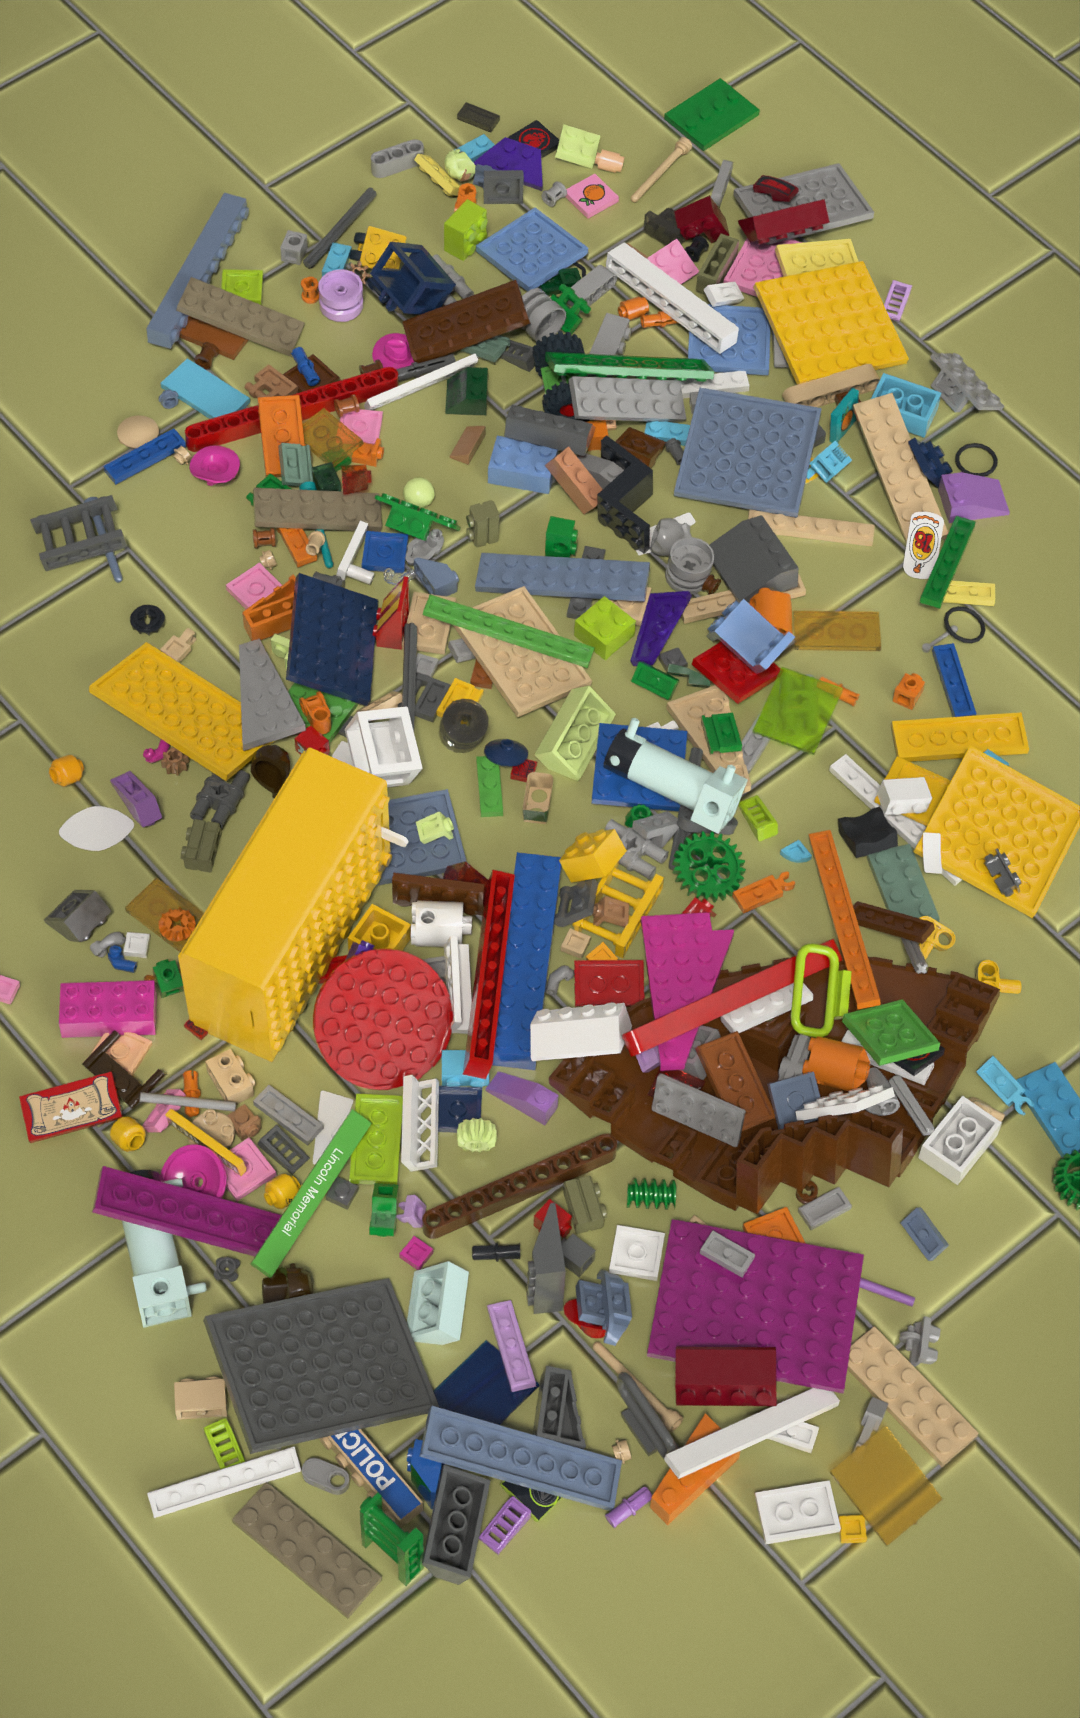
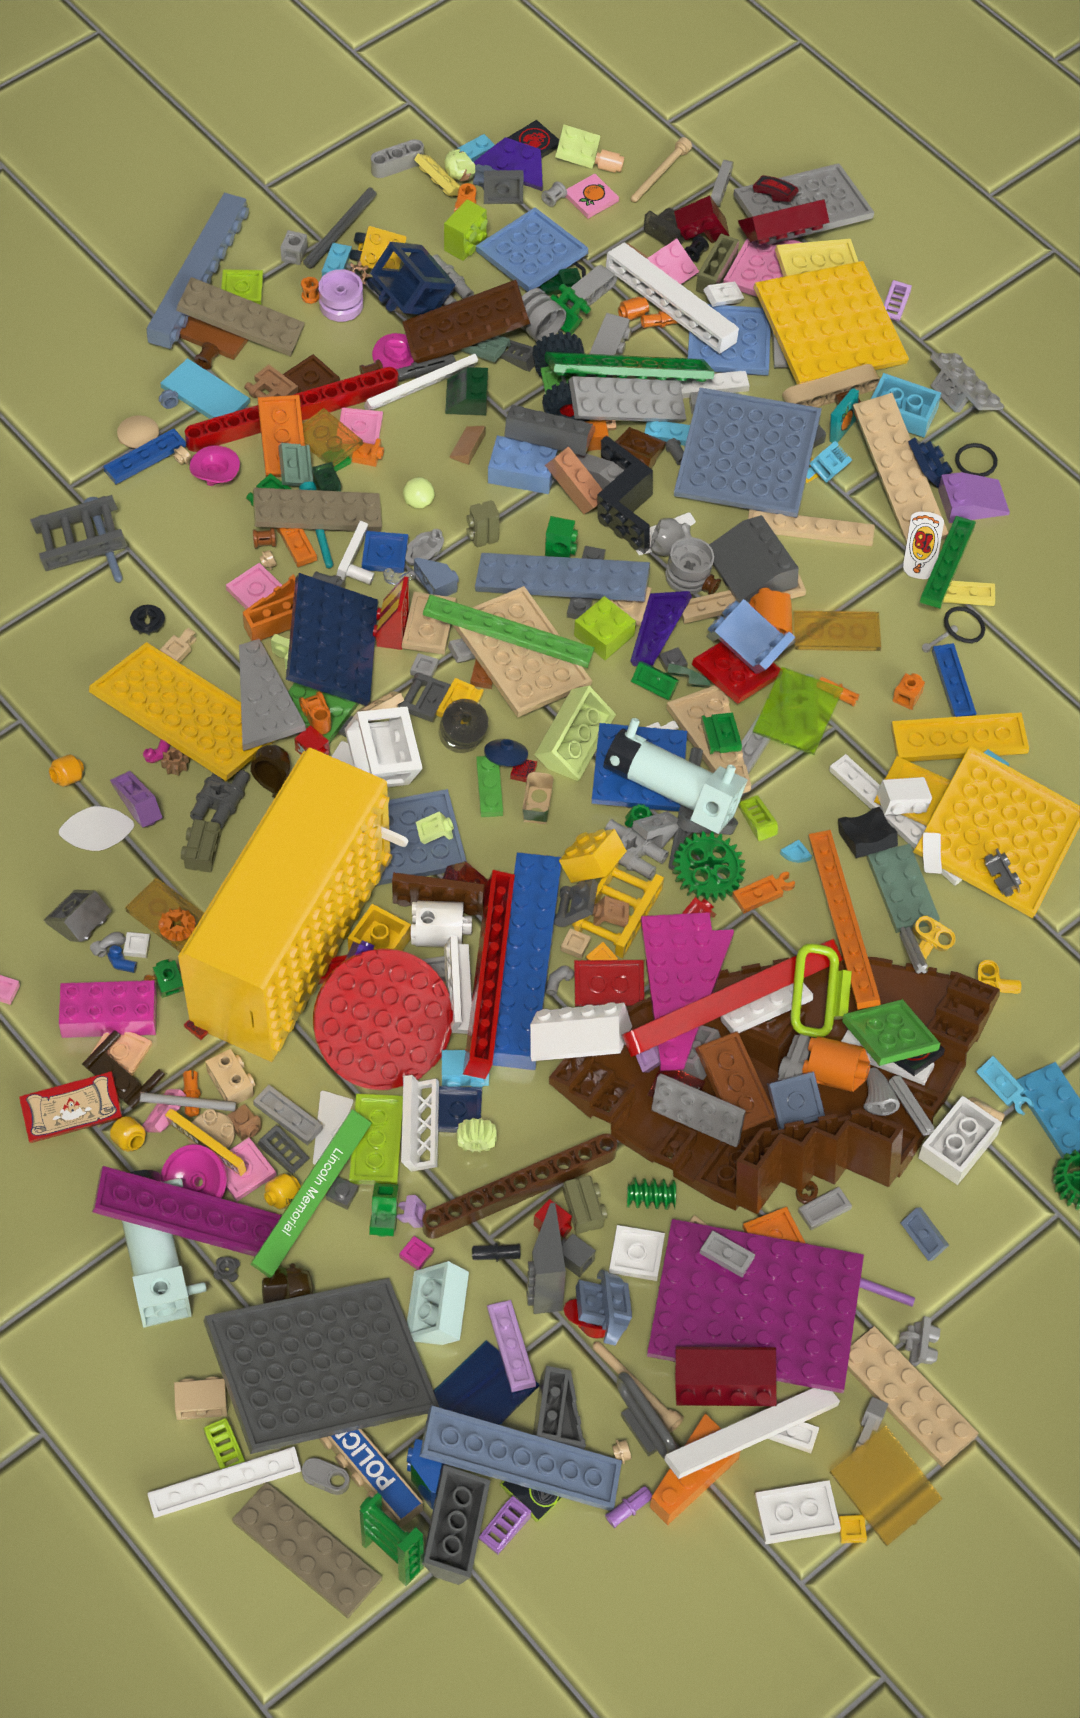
(305, 366): blue pin -> none
(316, 540): tan pin -> none
(346, 406): dark orange bush -> none
(355, 478): clear red slope -> none
(409, 520): green bracket -> none
(409, 669): dark grey axle -> none
(478, 117): clear smoke tile -> none
(524, 1096): medium lavender slope -> none
(711, 114): green plate -> none
(840, 1103): white plate -> none
(893, 922): reddish brown plate -> none

